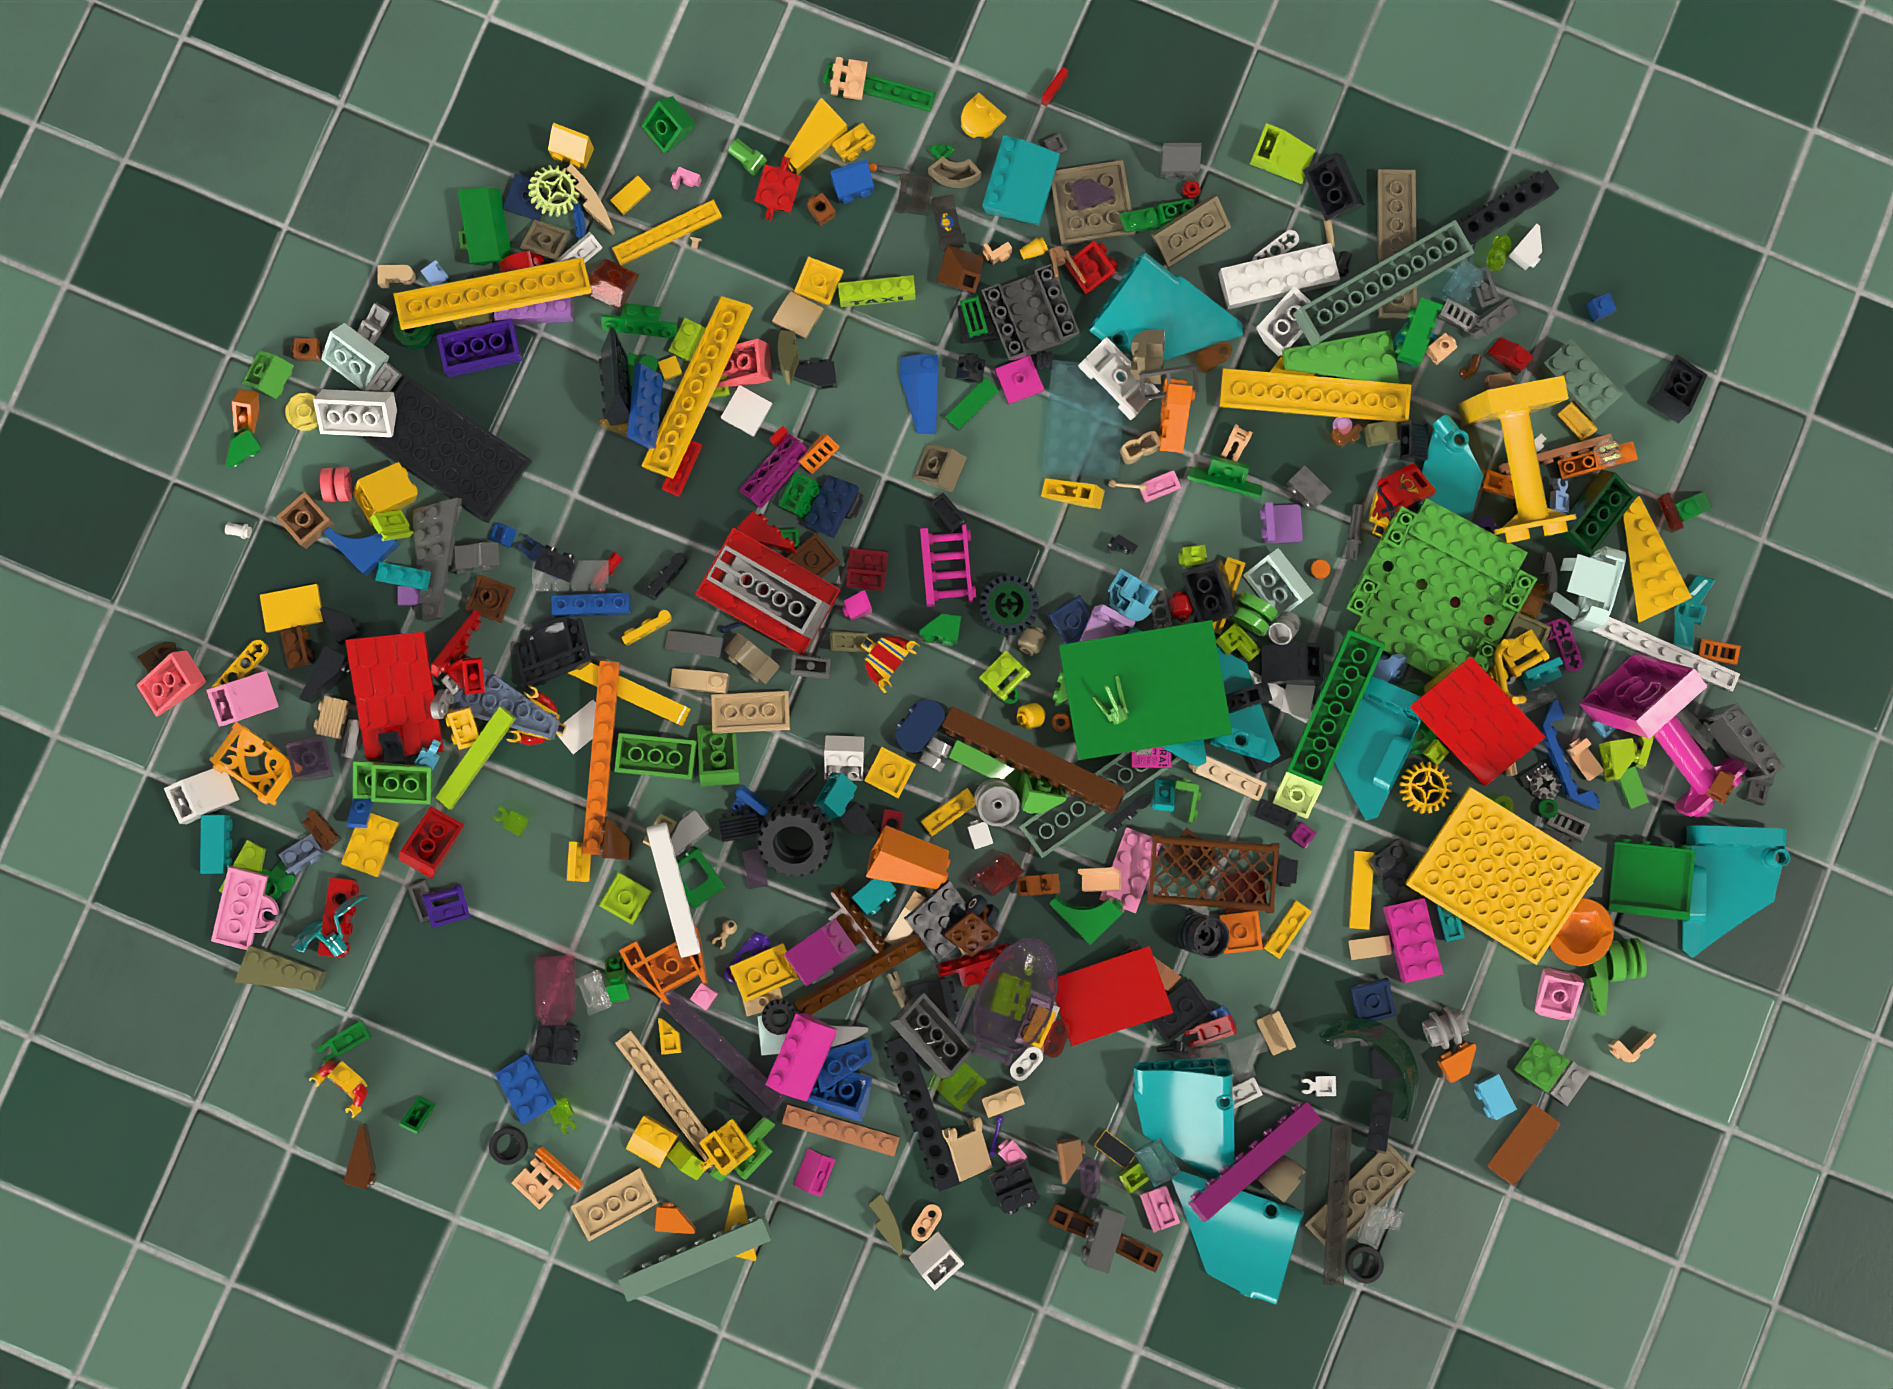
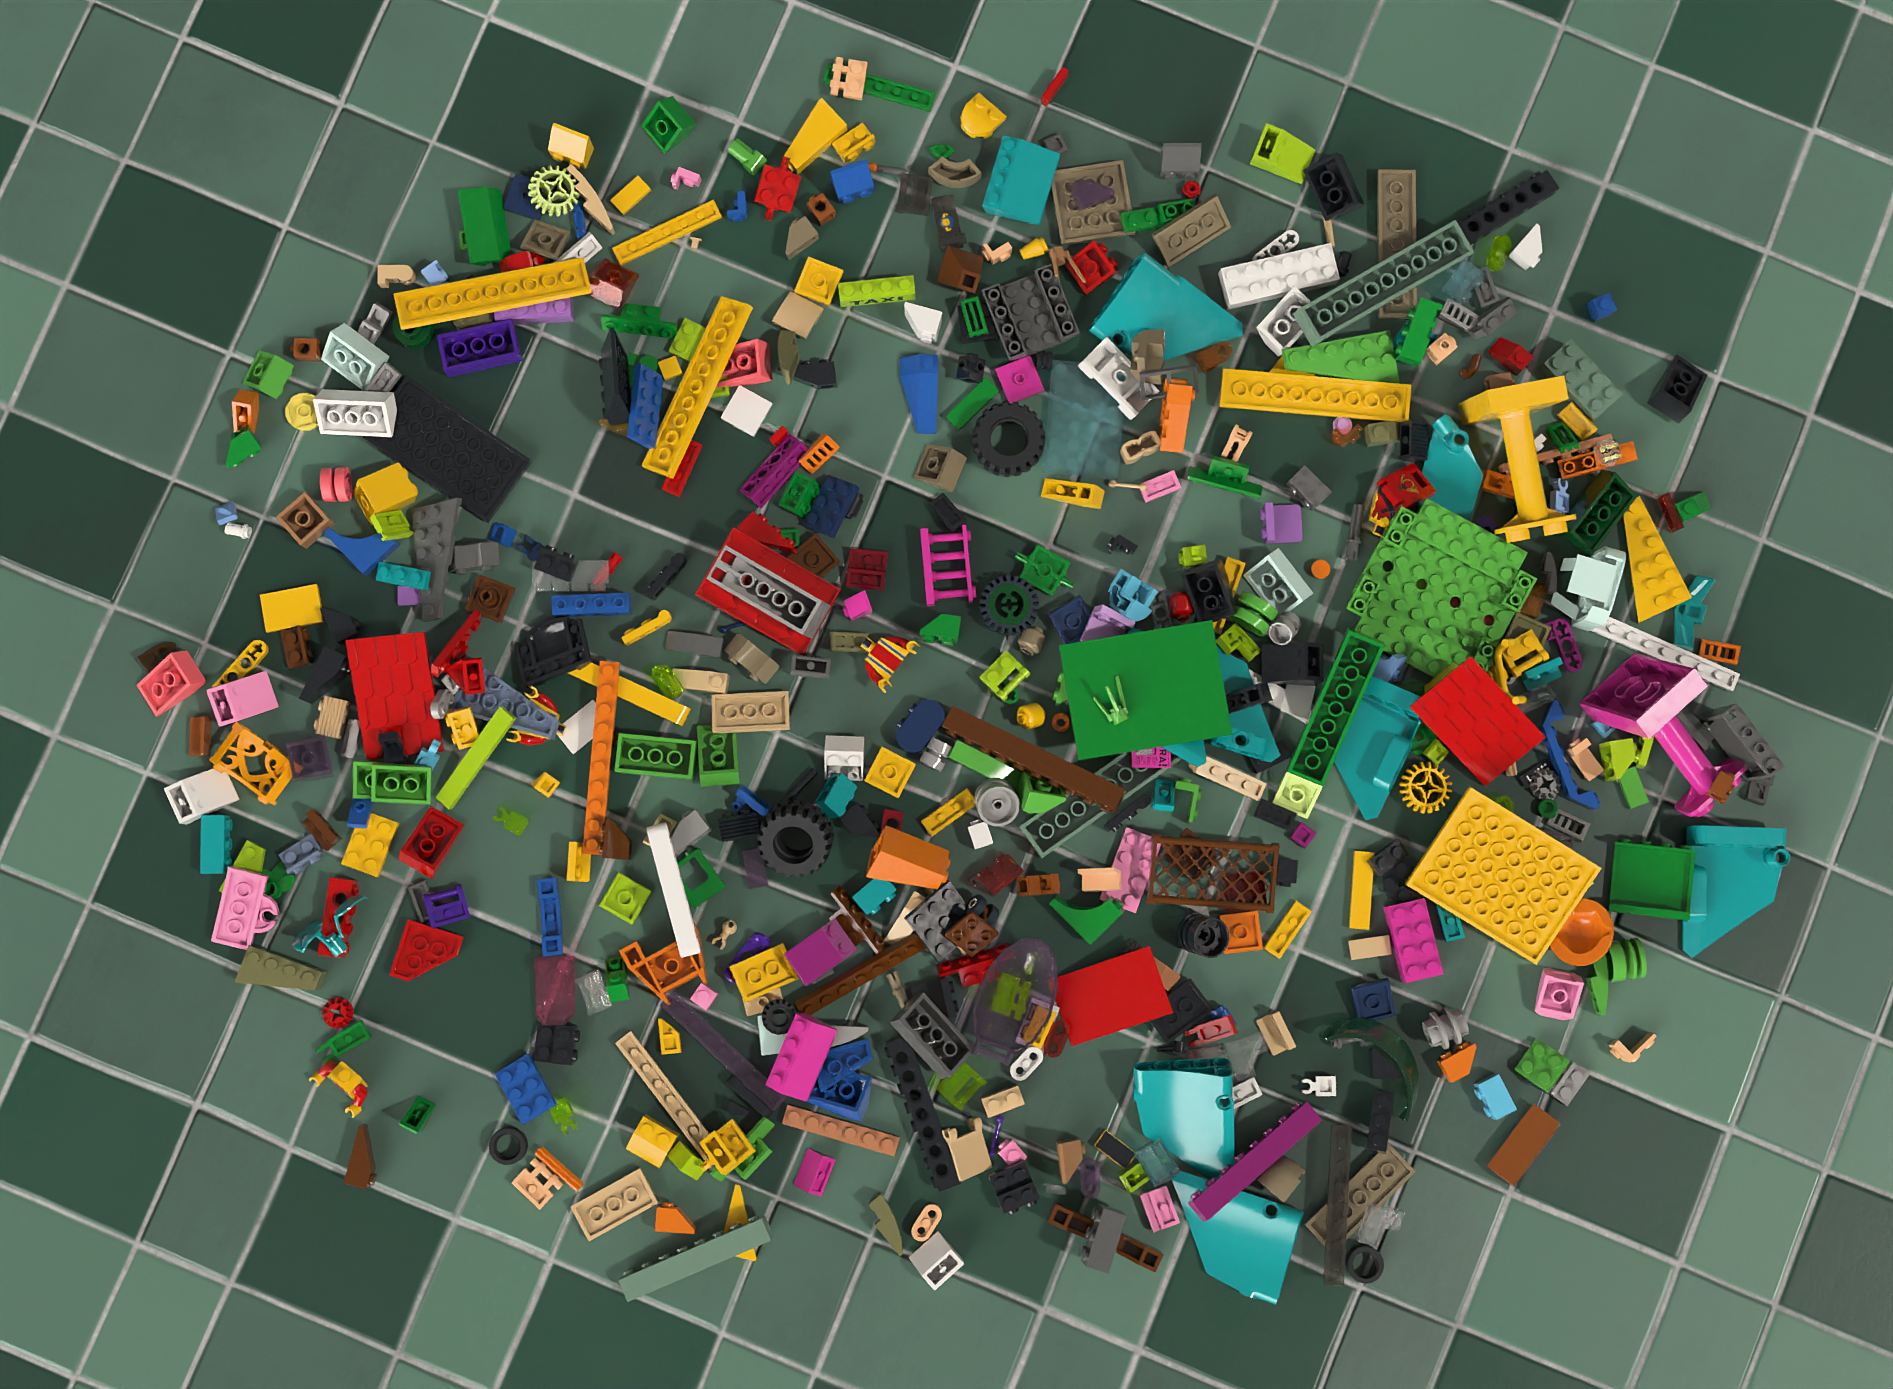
(200, 736): none -> dark orange panel
(226, 513): none -> medium blue tile
(346, 1010): none -> red gear
(423, 950): none -> red plate
(545, 784): none -> yellow slope
(550, 917): none -> blue slope
(667, 681): none -> clear neon green plate
(741, 205): none -> blue bracket
(800, 236): none -> dark tan slope
(923, 321): none -> white slope
(1016, 415): none -> black tyre
(1045, 570): none -> green plate
(1553, 432): none -> green tile

